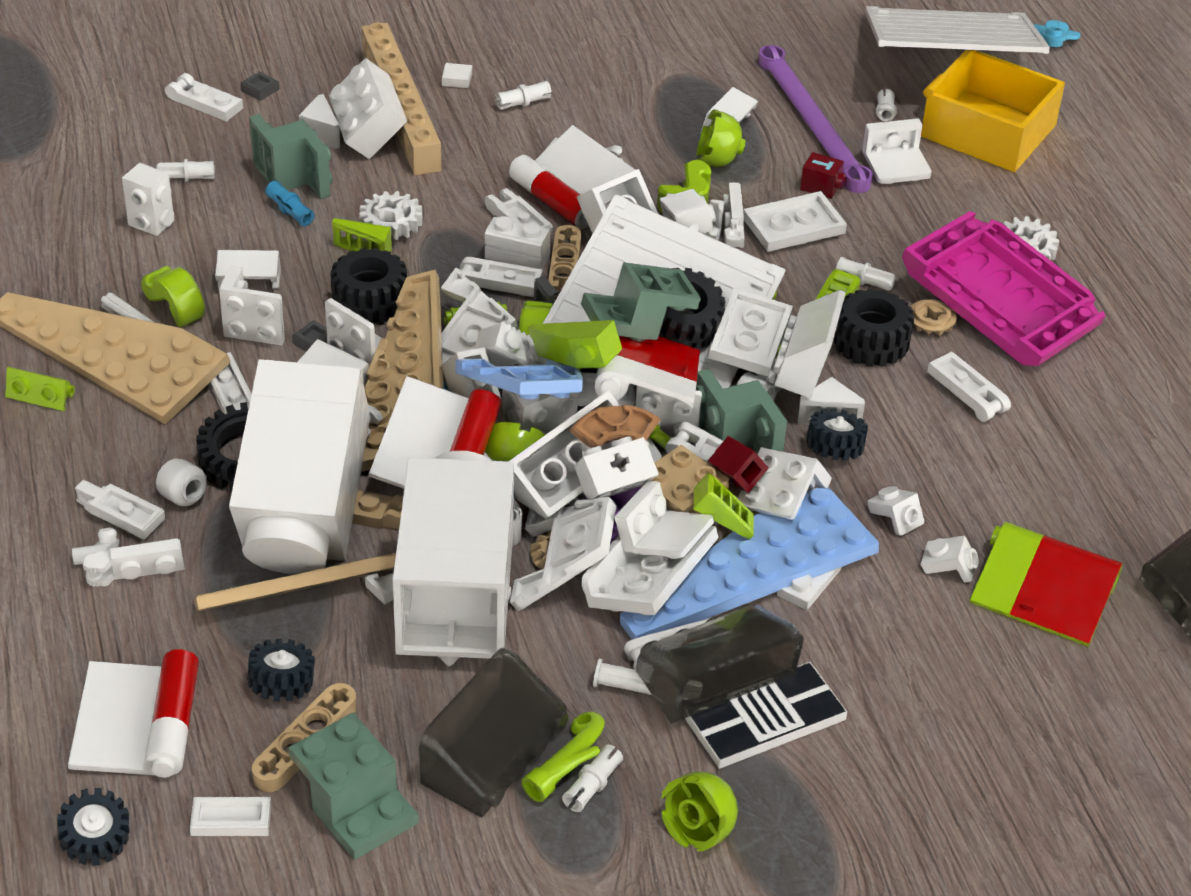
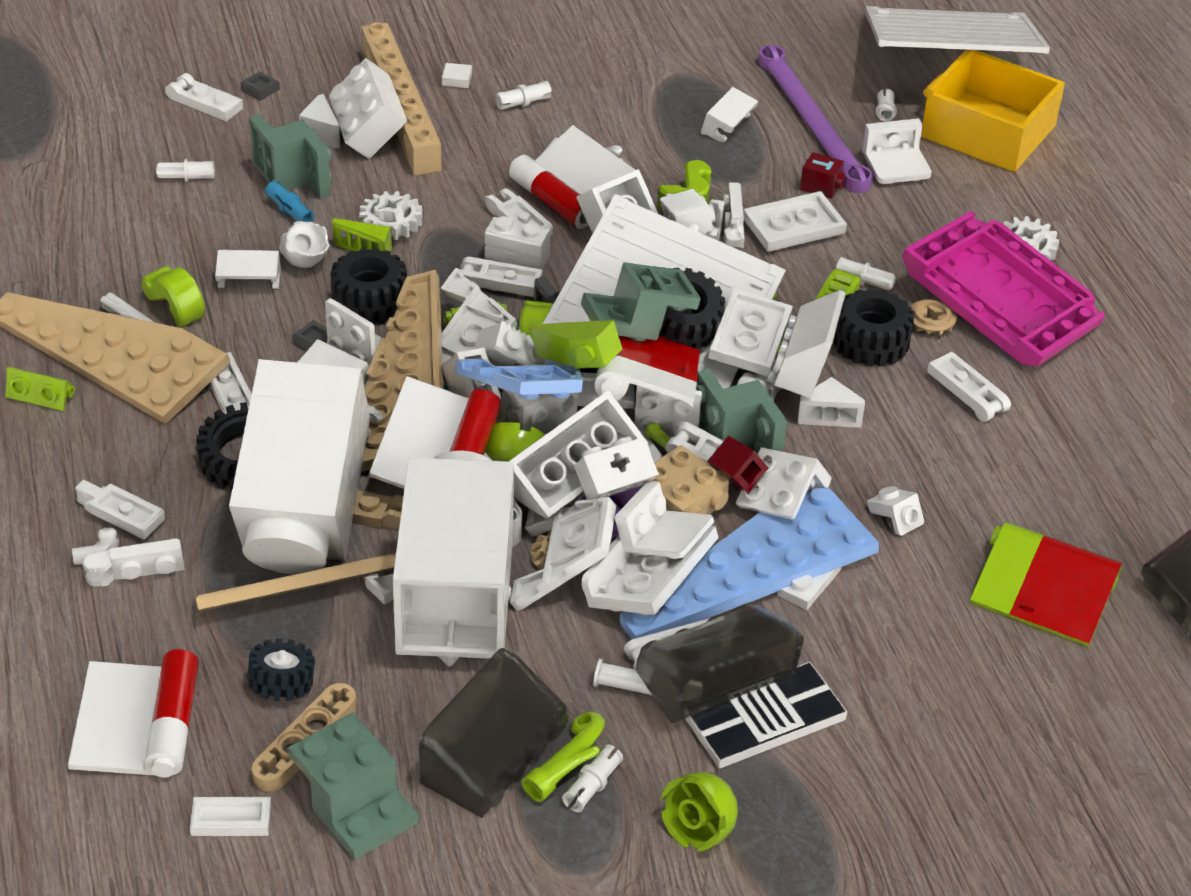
(93, 826): black wheel -> none
(148, 199): white brick -> none
(181, 482): white head -> none
(248, 312): white bracket -> none
(304, 244): none -> white hair
(560, 248): tan beam -> none
(614, 423): medium nougat tile -> none
(716, 500): lime slope -> none
(720, 140): lime cylinder -> none
(837, 434): black wheel -> none
(950, 555): white bracket -> none
(1056, 32): medium azure plate -> none

